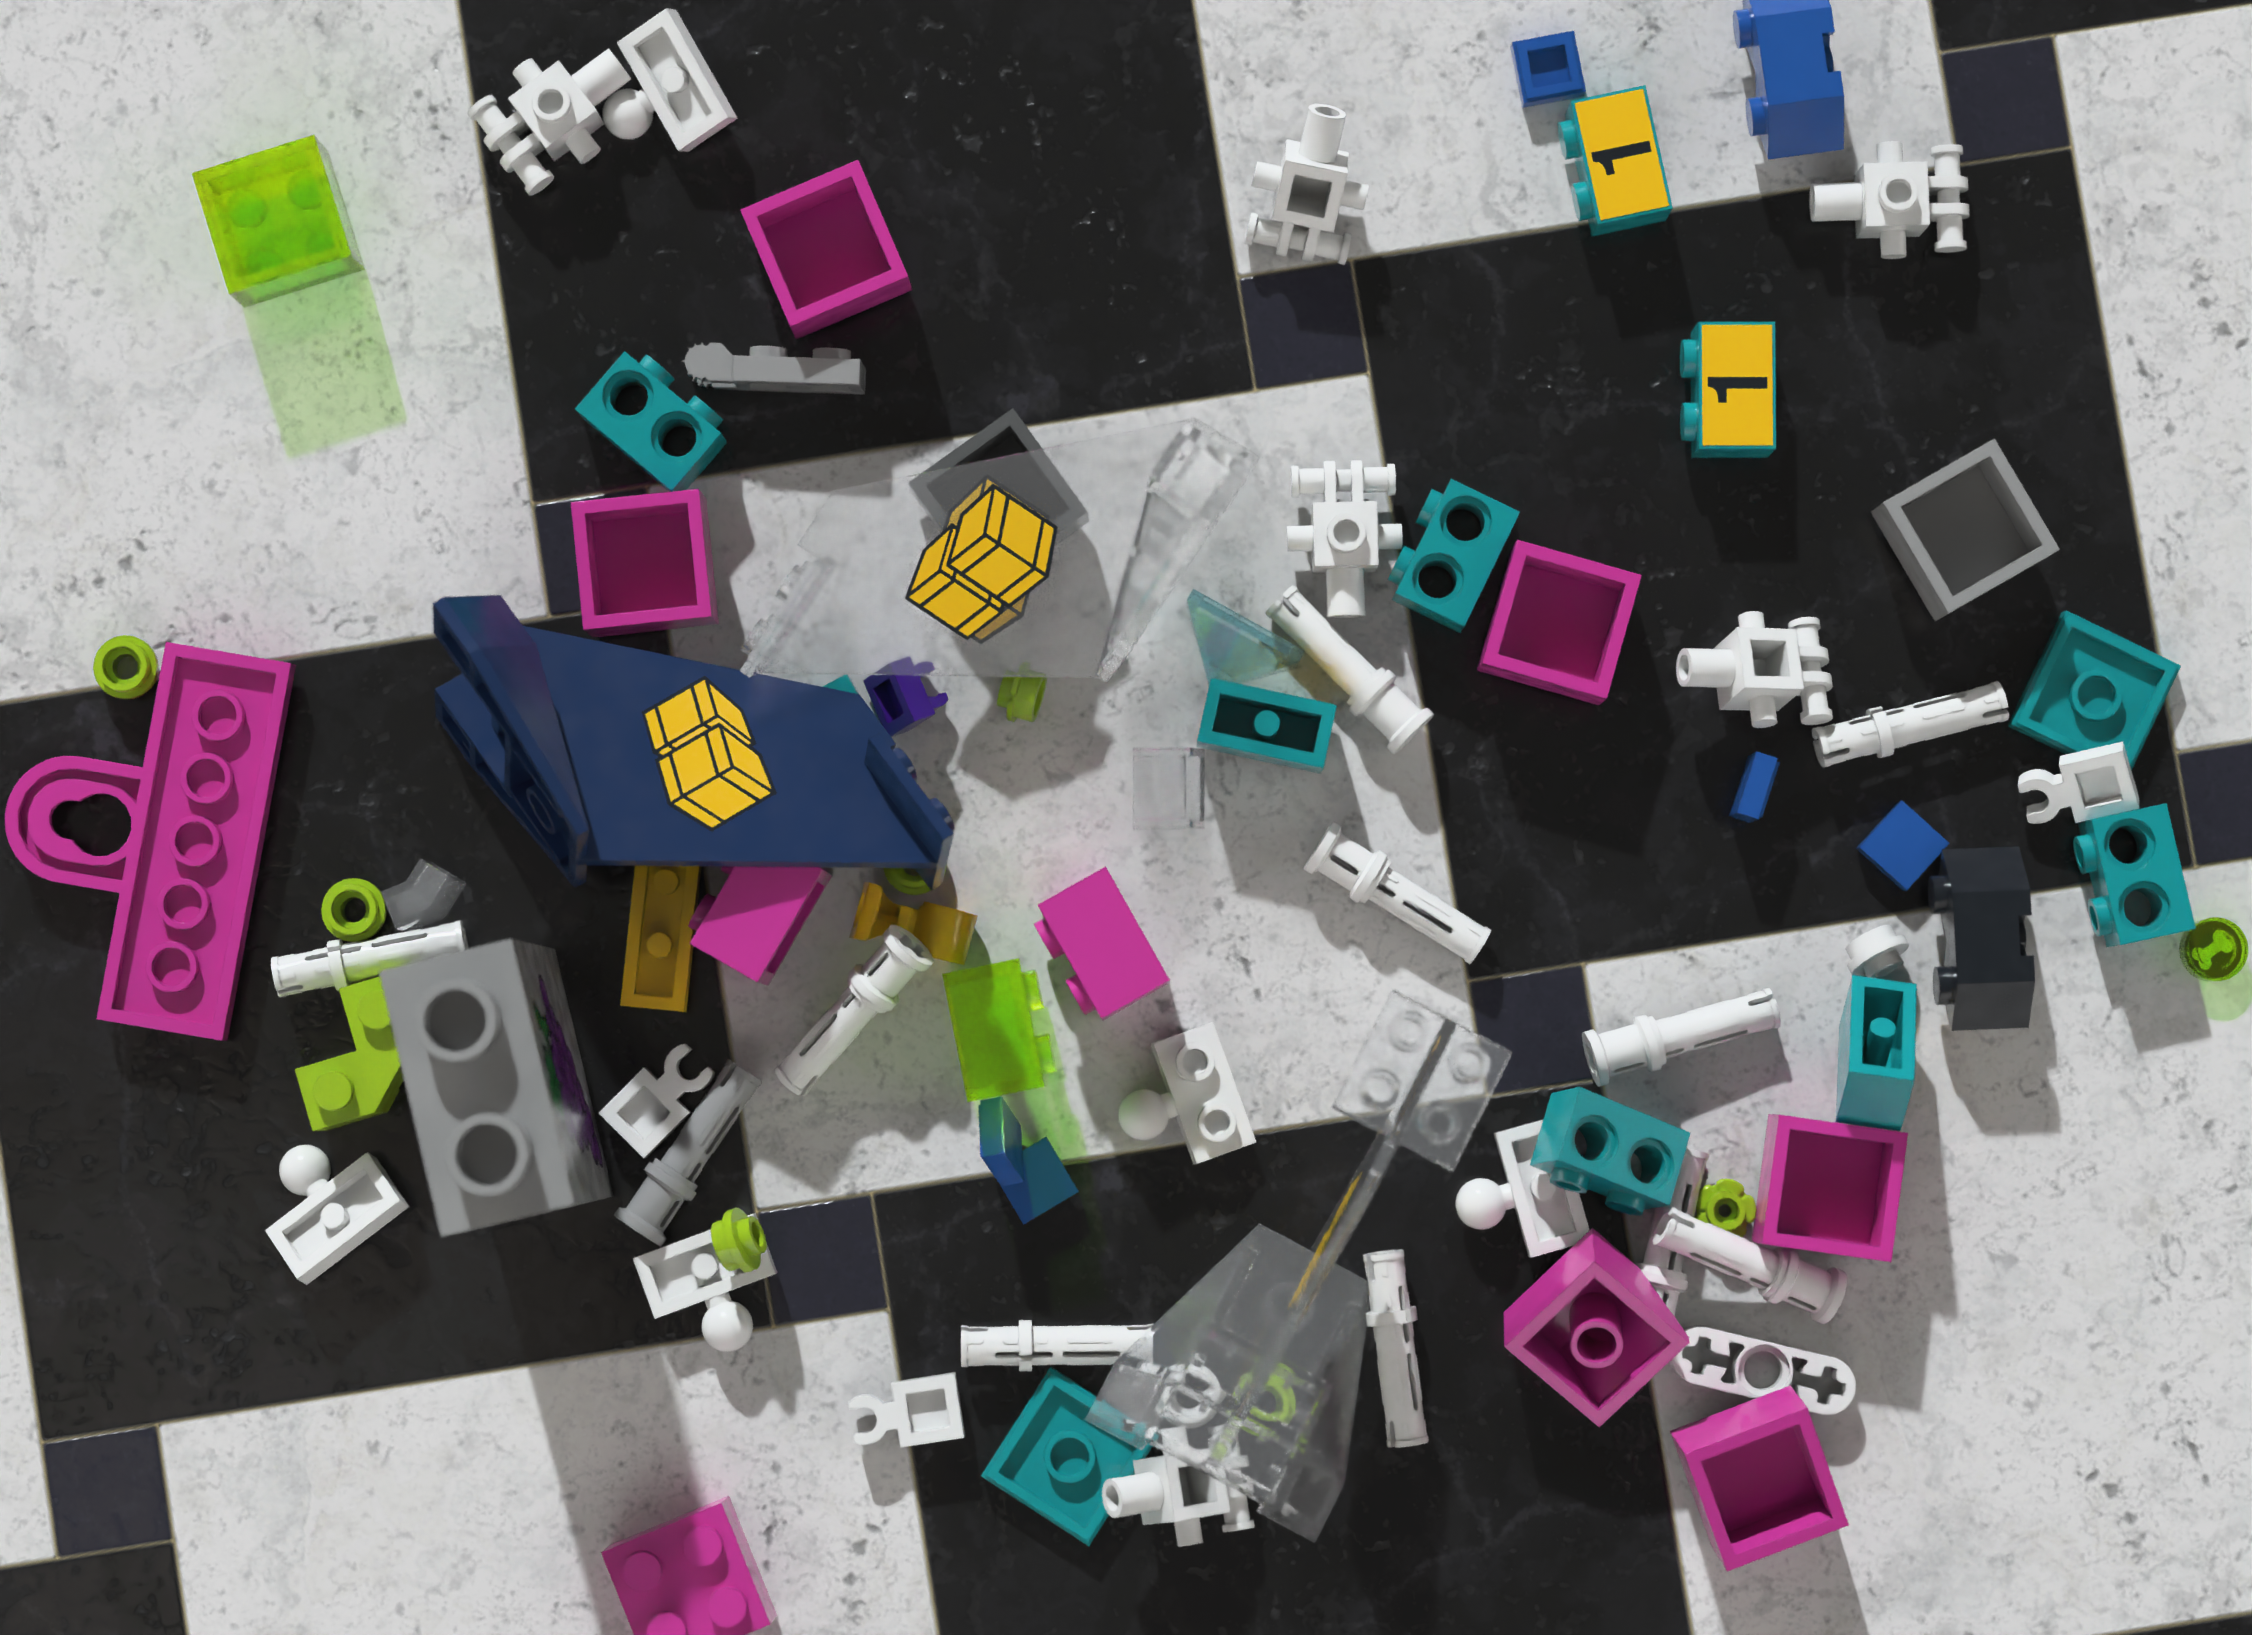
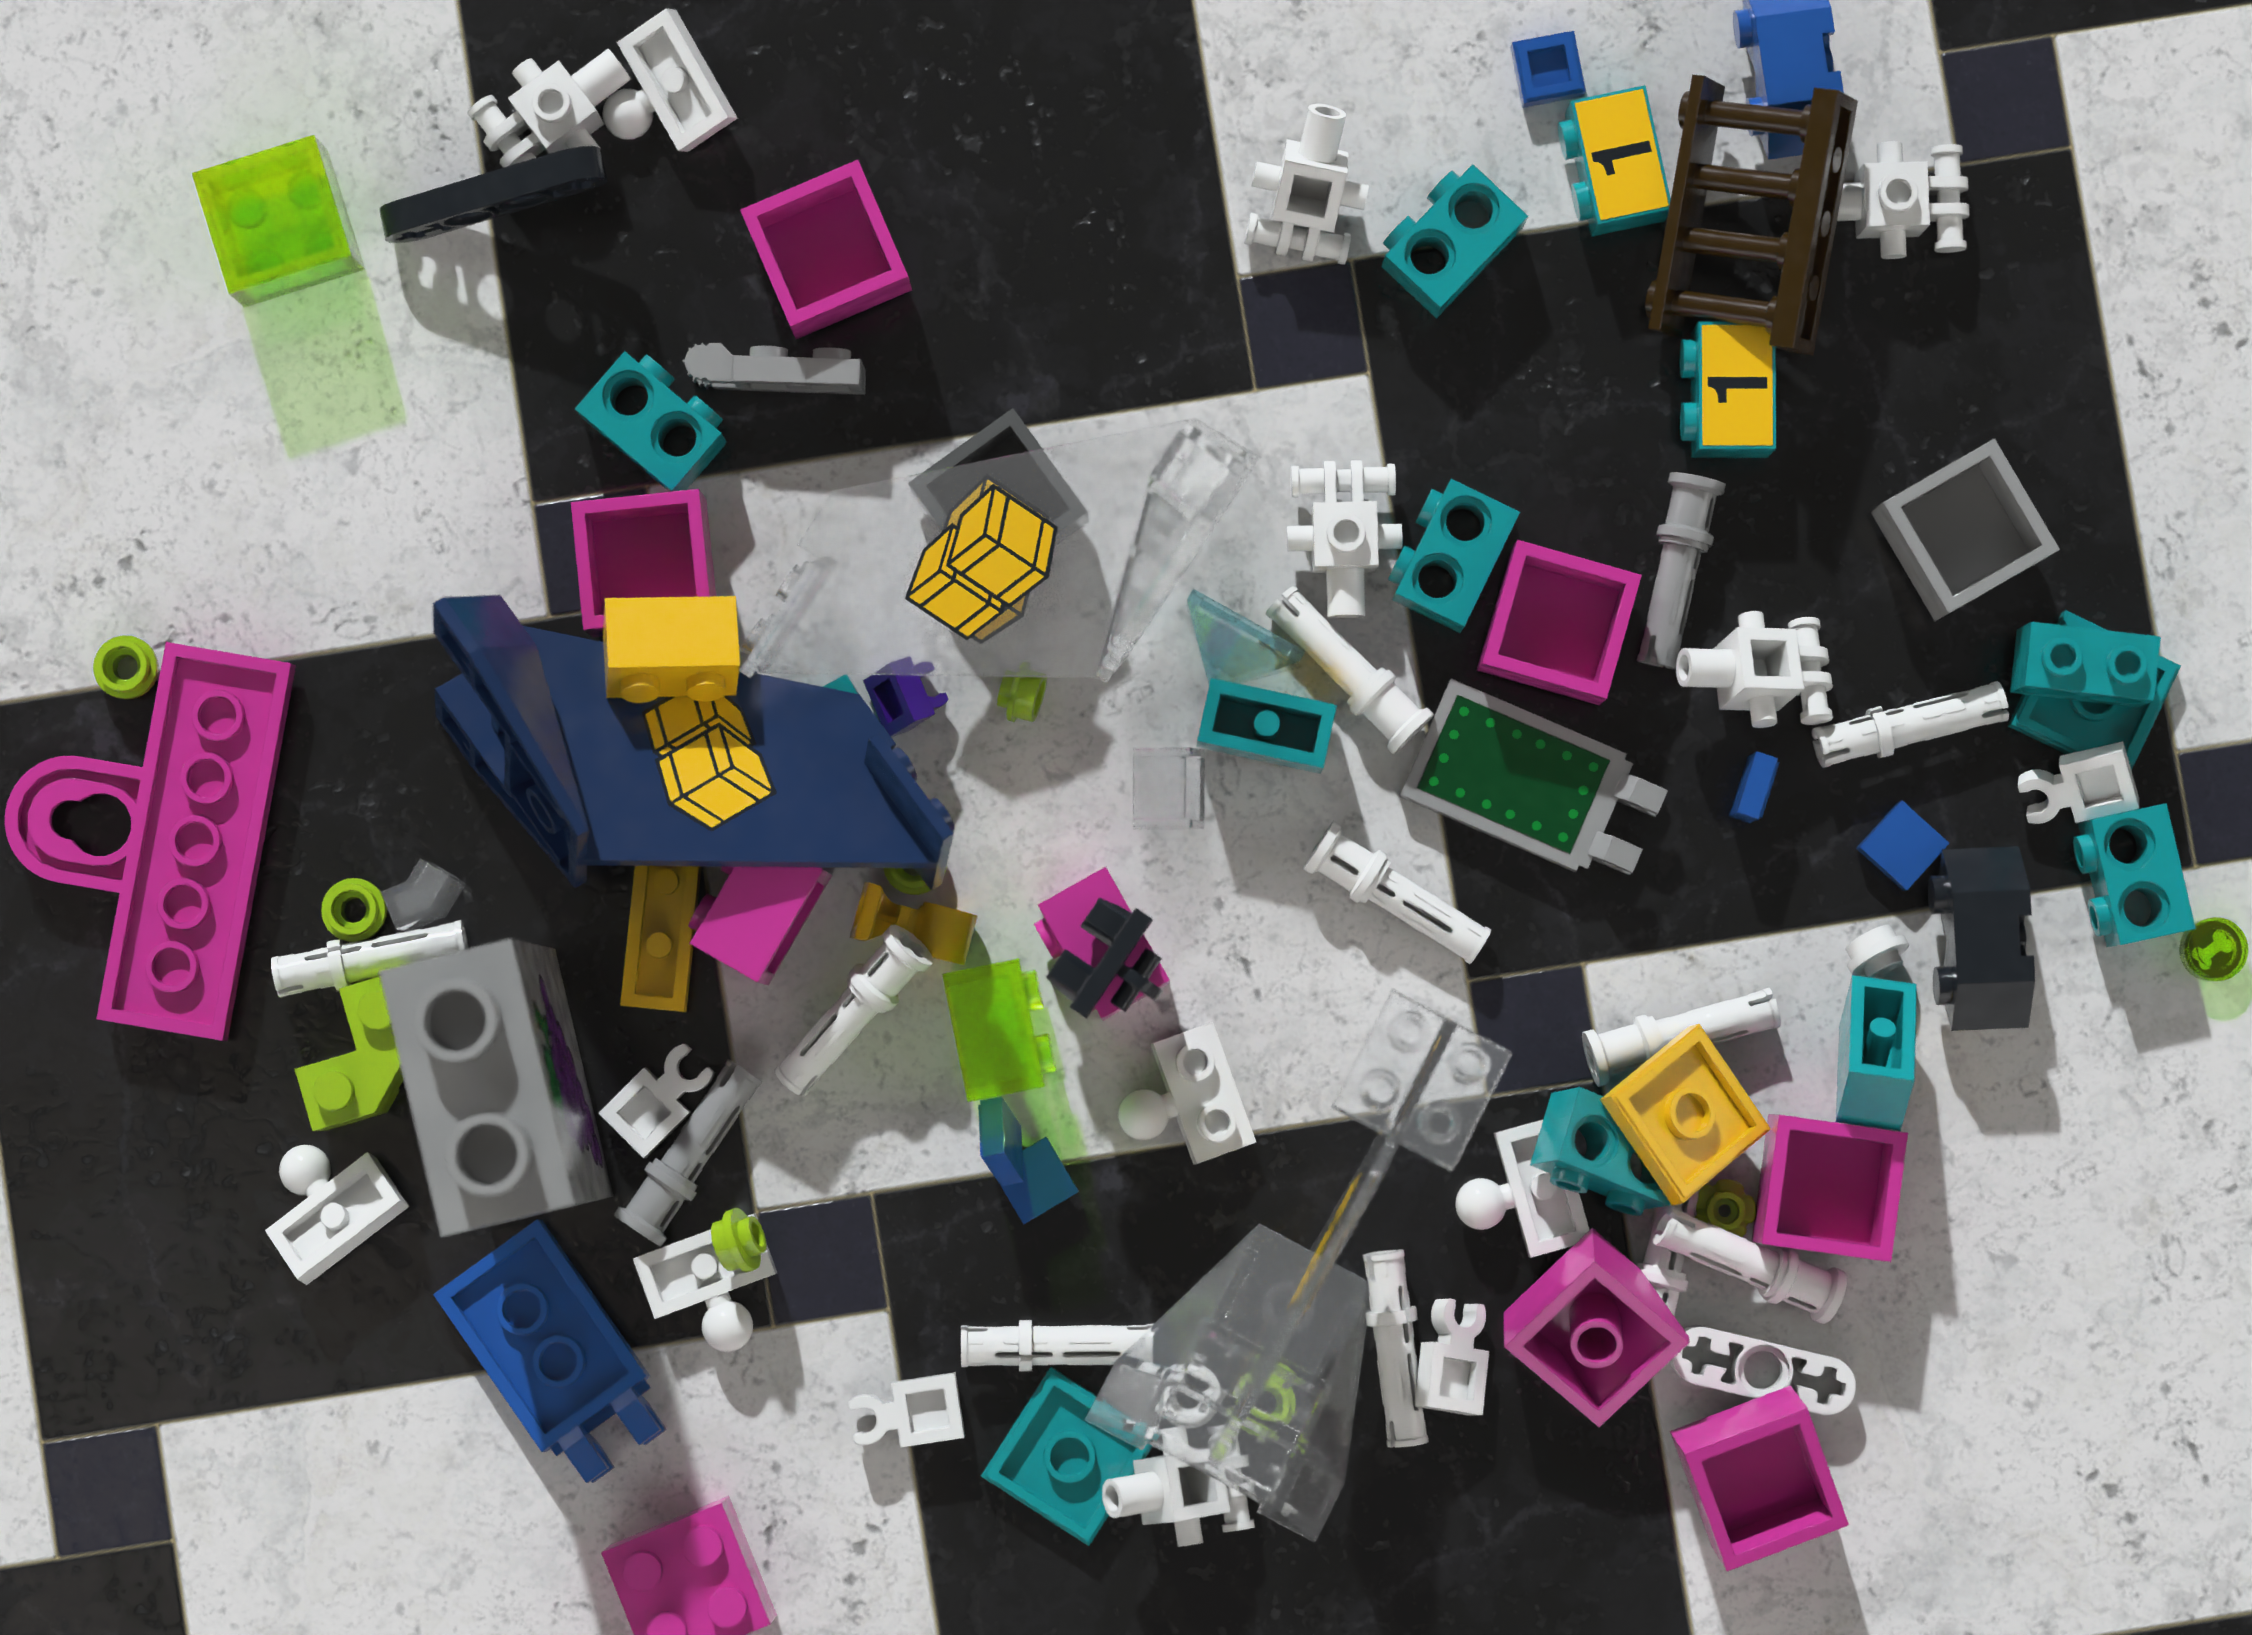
(493, 194): none -> black beam
(550, 1348): none -> blue tile
(671, 648): none -> yellow brick
(1121, 933): none -> black hips
(1451, 1370): none -> white plate
(1463, 248): none -> teal brick
(1527, 781): none -> tile
(1683, 541): none -> light grey pin
(1685, 1114): none -> yellow tile
(1800, 253): none -> dark brown fence
(2085, 664): none -> teal brick

